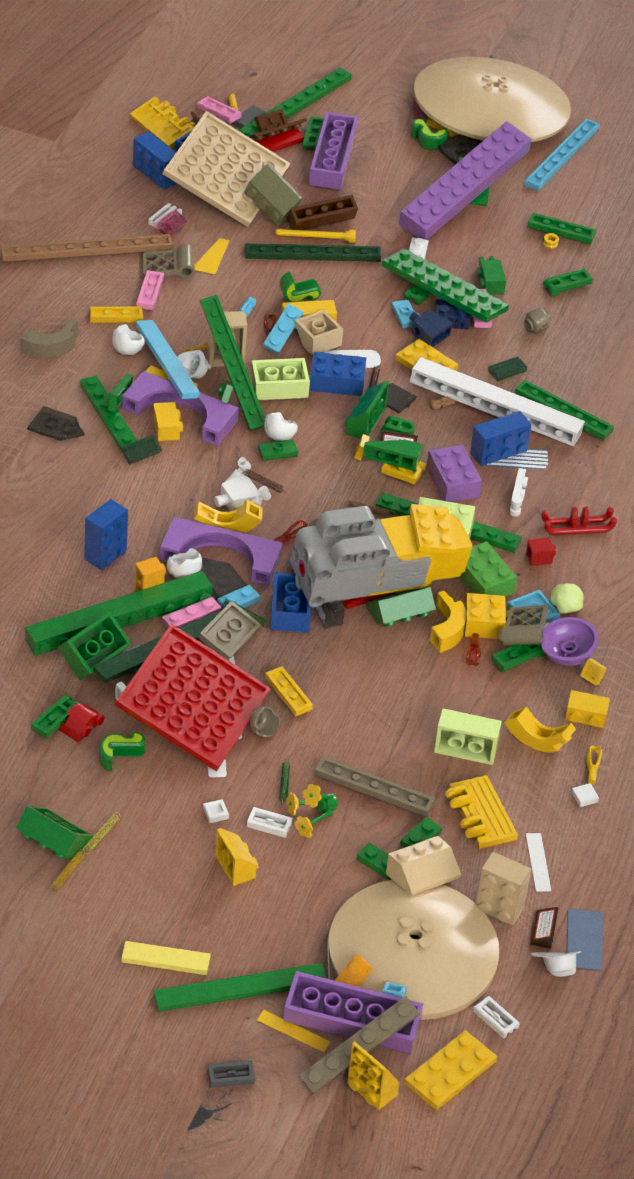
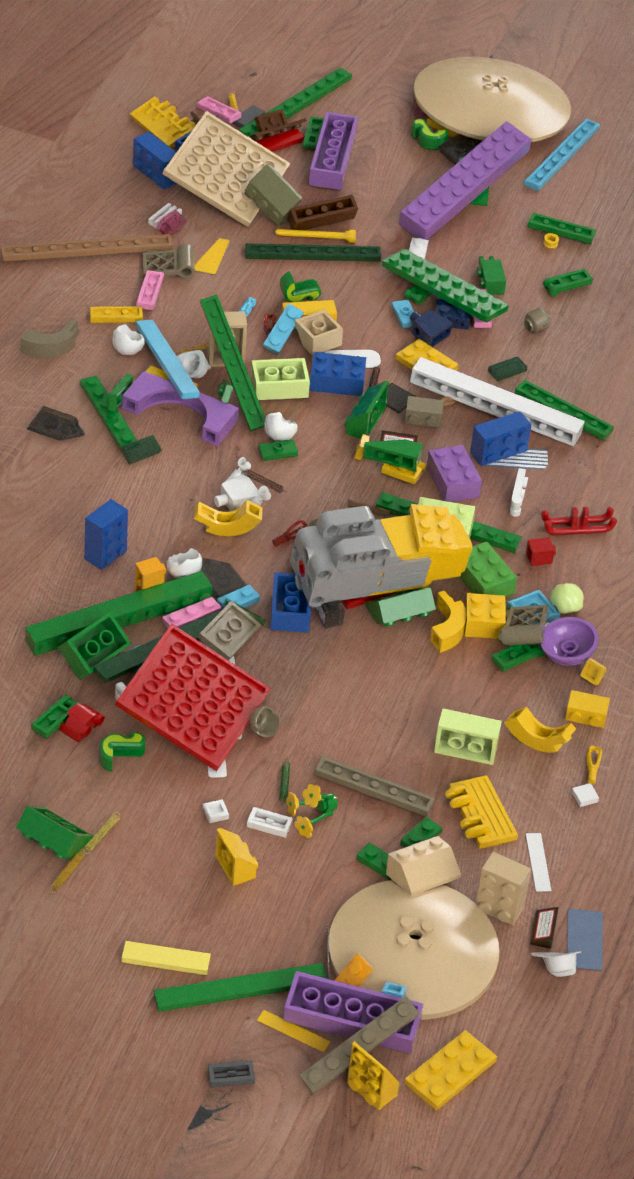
(166, 421): yellow brick -> none
(260, 552): medium lavender arch -> none
(288, 691): yellow plate -> none
(398, 425): green plate -> none
(424, 411): none -> dark tan brick
(474, 646): clear red piece -> none
(493, 1019): white tile -> none

